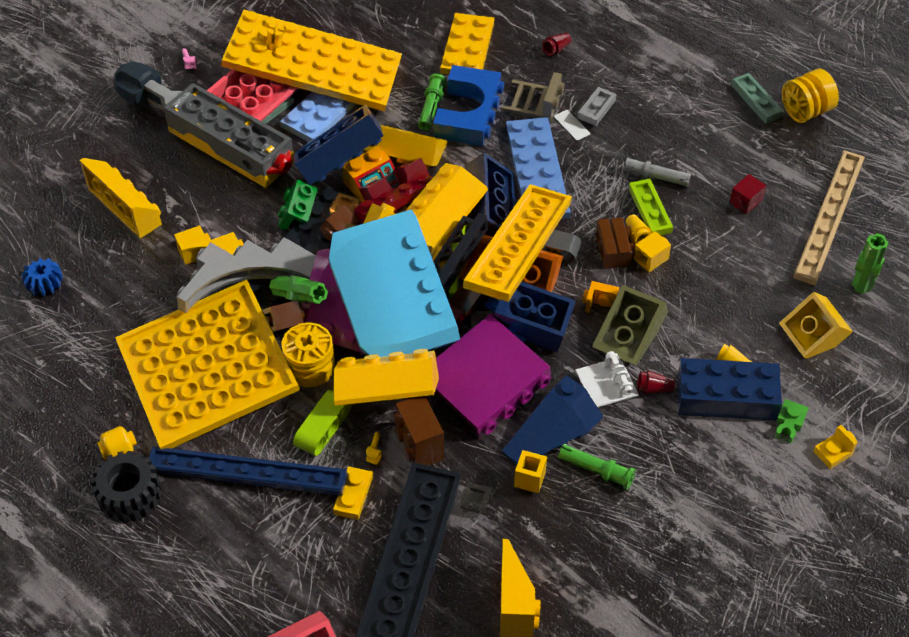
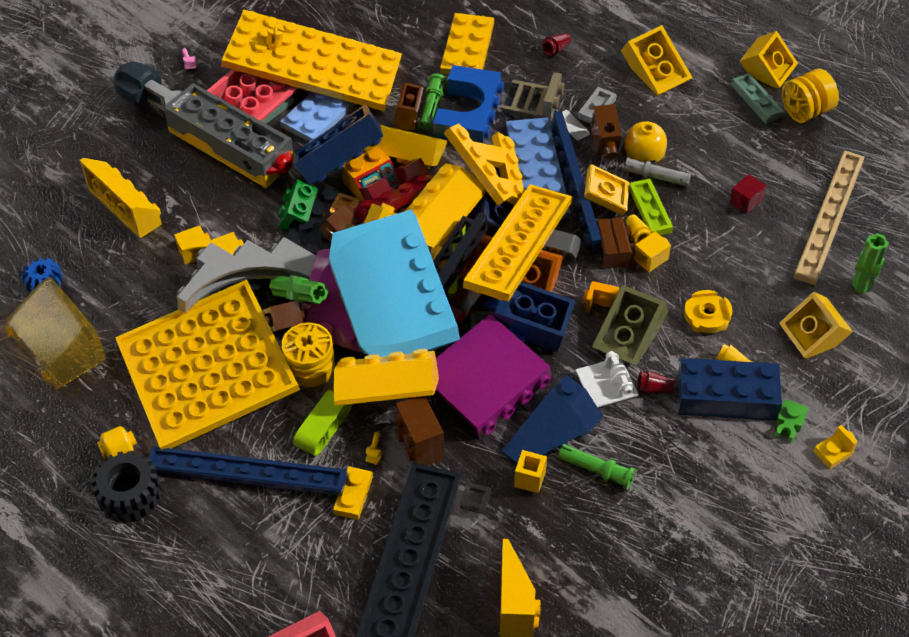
(55, 334): none -> clear yellow windscreen
(408, 106): none -> reddish brown brick
(484, 157): none -> yellow plate
(576, 184): none -> dark blue plate
(606, 138): none -> reddish brown torso
(606, 189): none -> yellow tile
(645, 142): none -> yellow cylinder
(656, 61): none -> yellow slope
(704, 322): none -> yellow plate
(769, 60): none -> yellow slope

